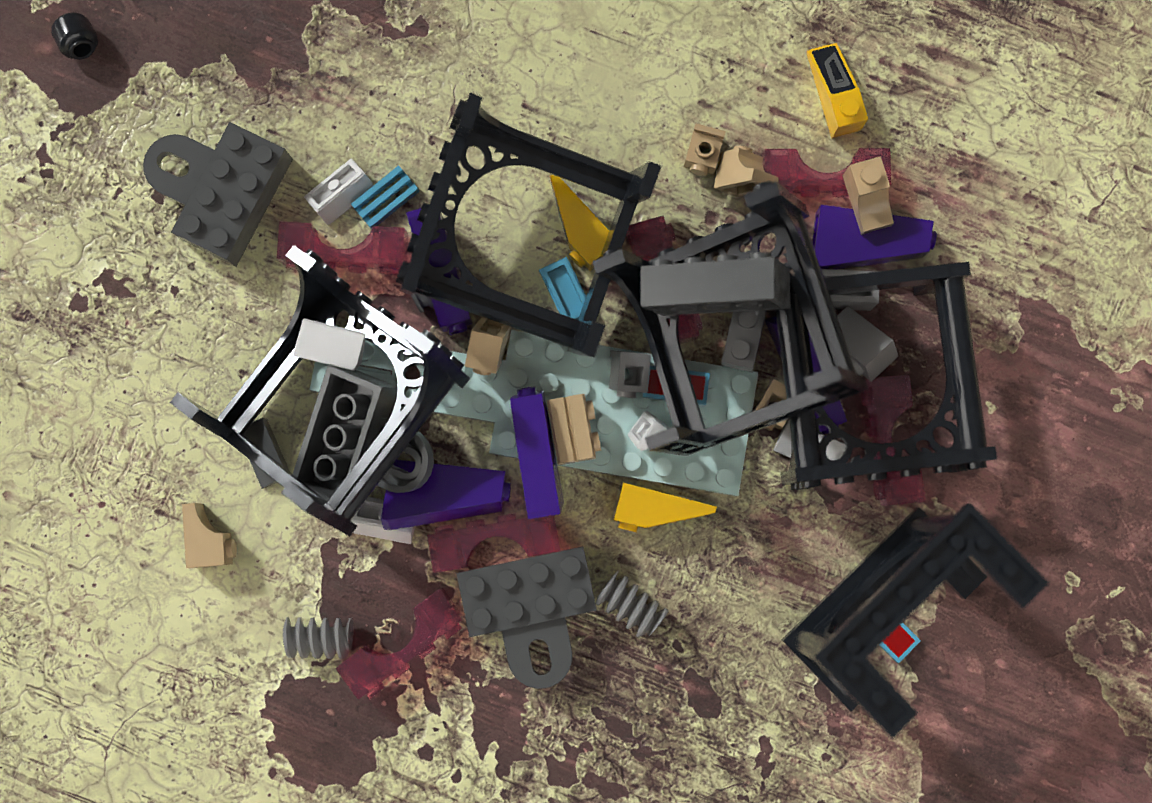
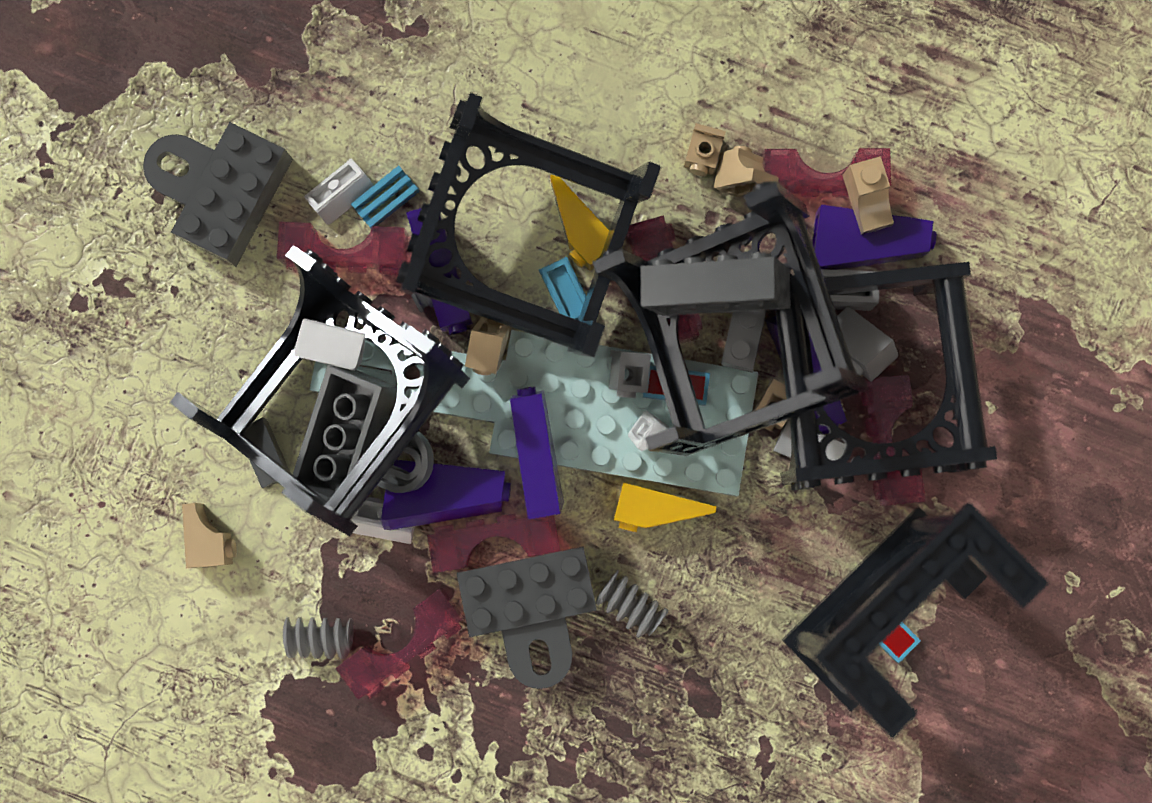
(74, 36): black head -> none
(572, 429): tan brick -> none
(837, 91): yellow slope -> none

